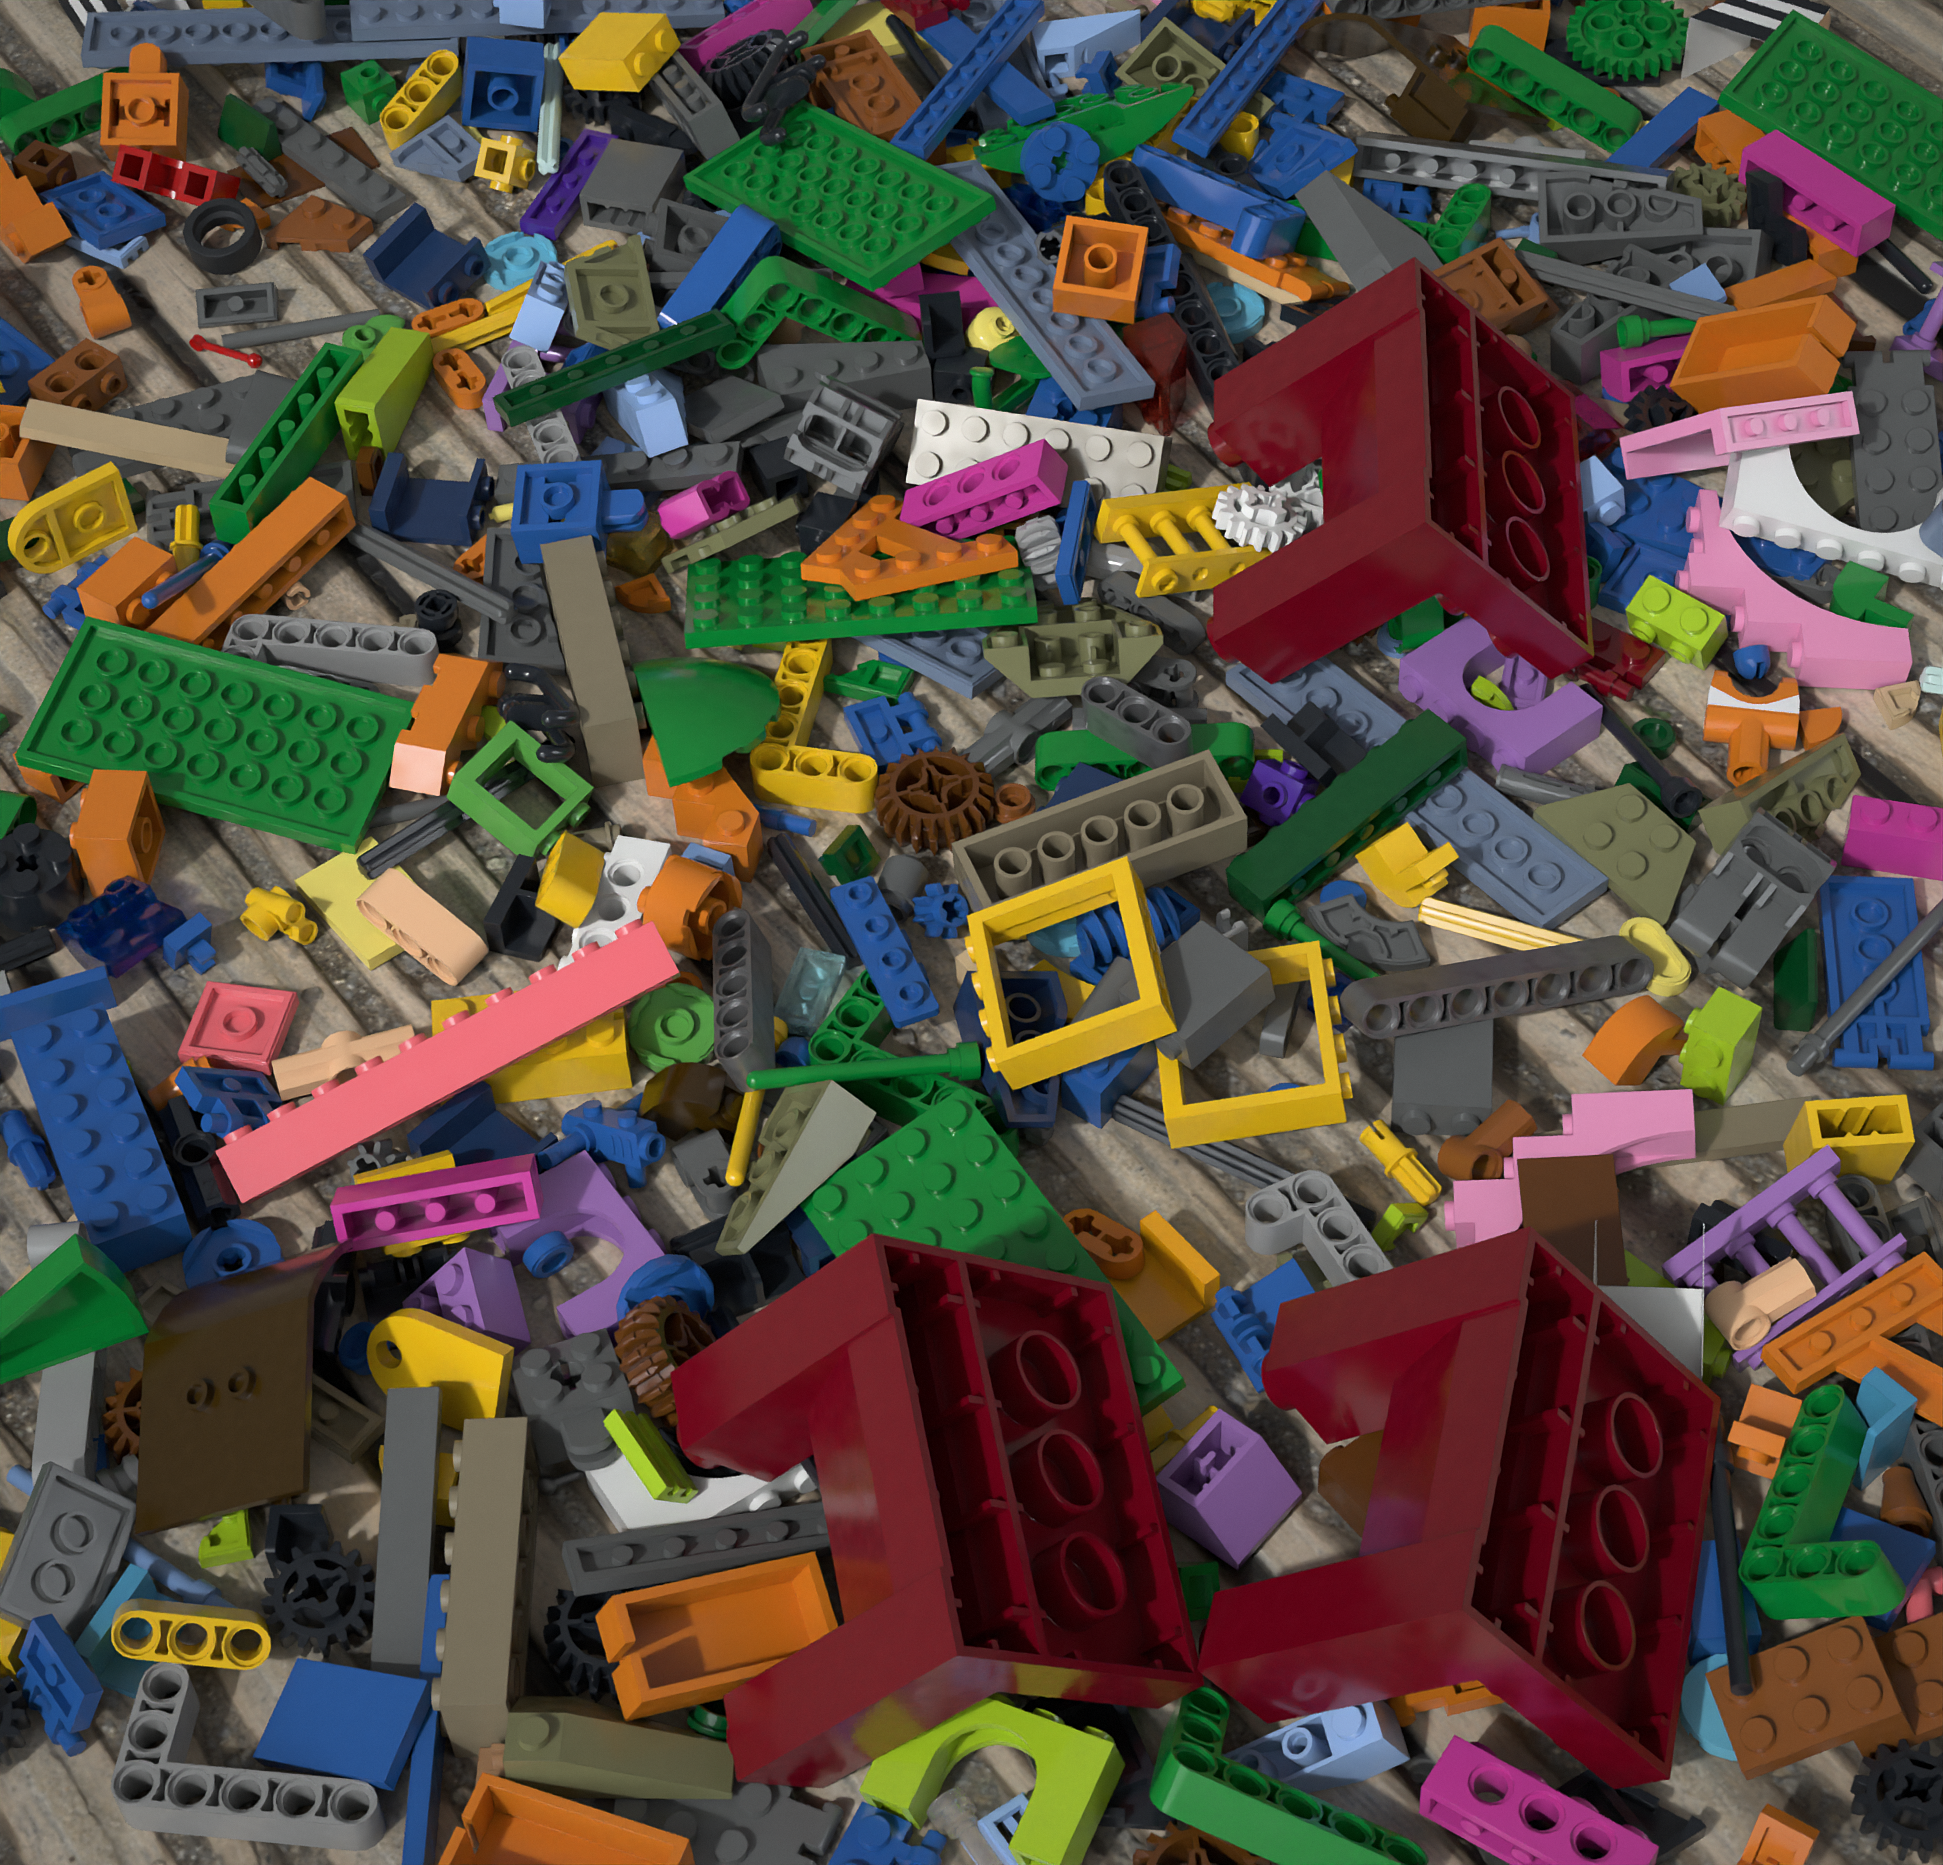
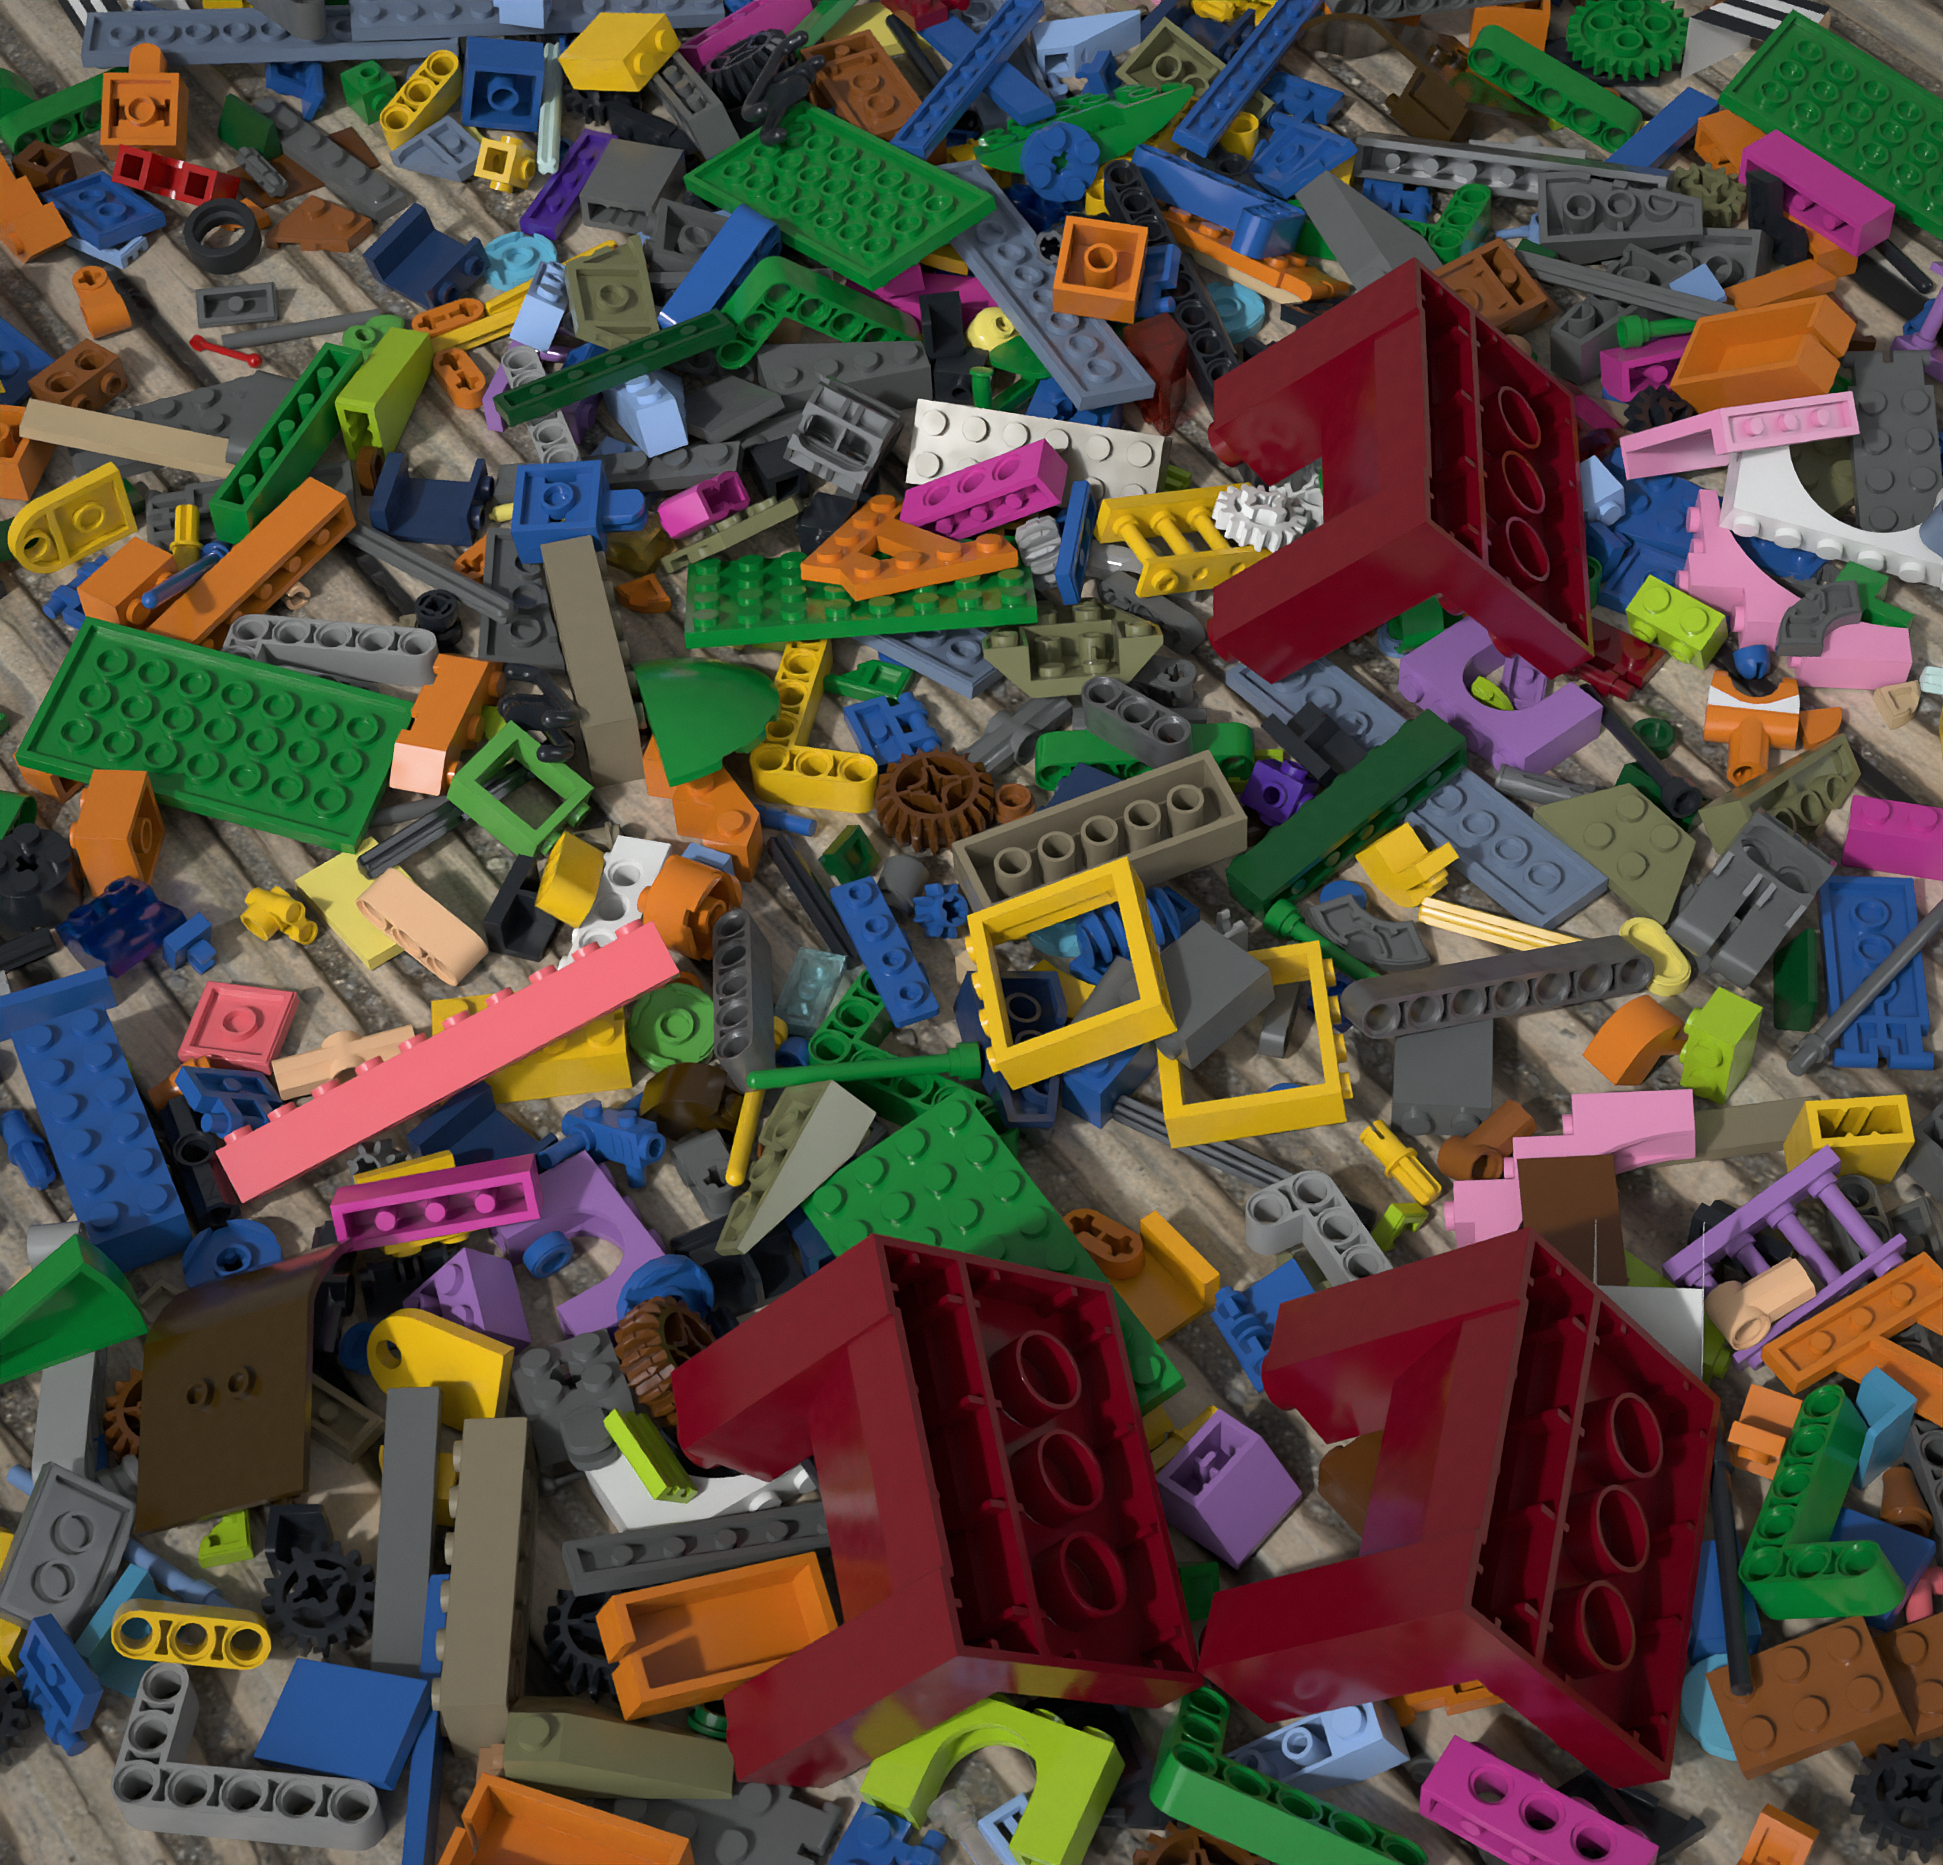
(1816, 616): none -> dark grey tile

